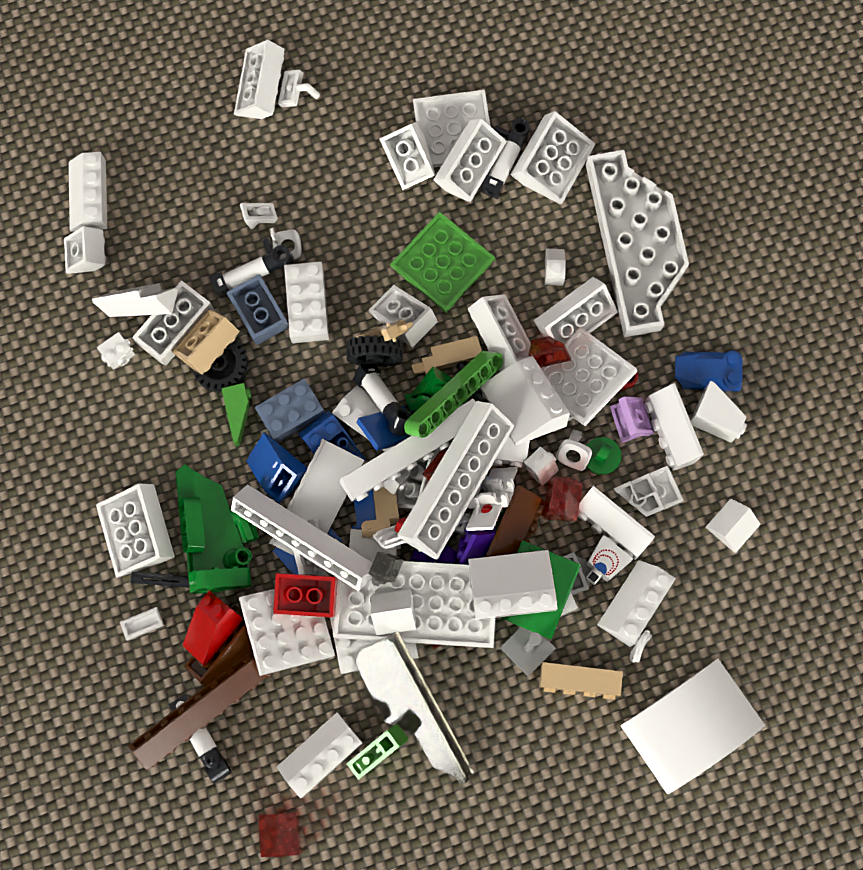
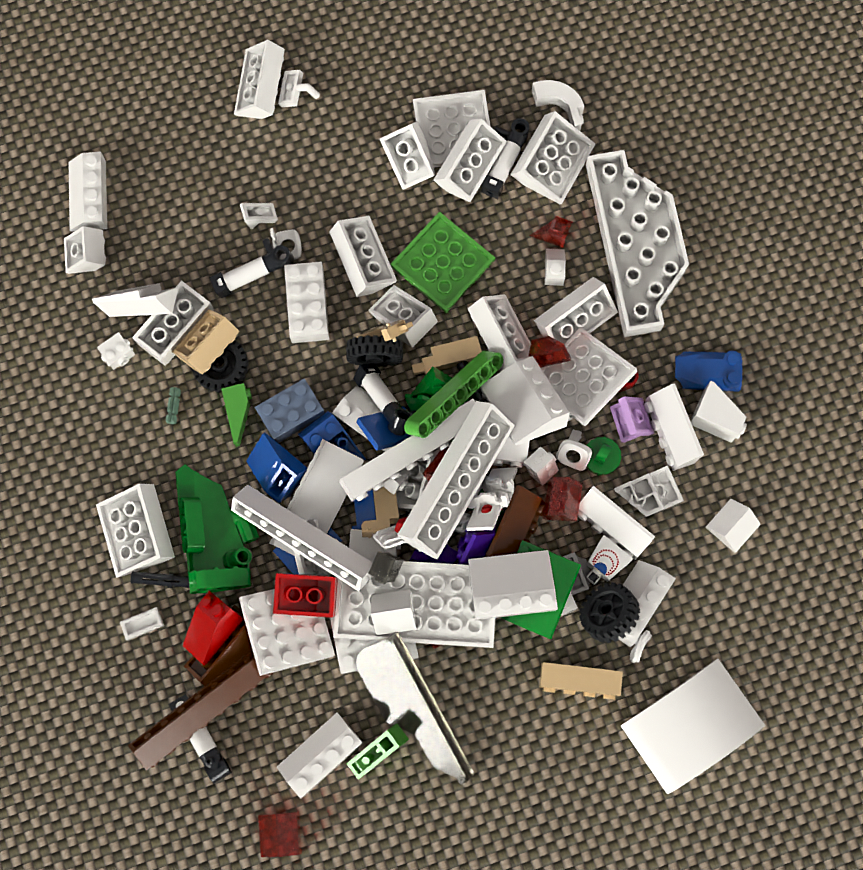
(173, 405): none -> sand green axle
(258, 309): sand blue brick -> none
(362, 255): none -> white slope
(527, 650): light grey tile -> none
(554, 231): none -> clear red slope
(562, 95): none -> white arch
(609, 612): none -> black wheel

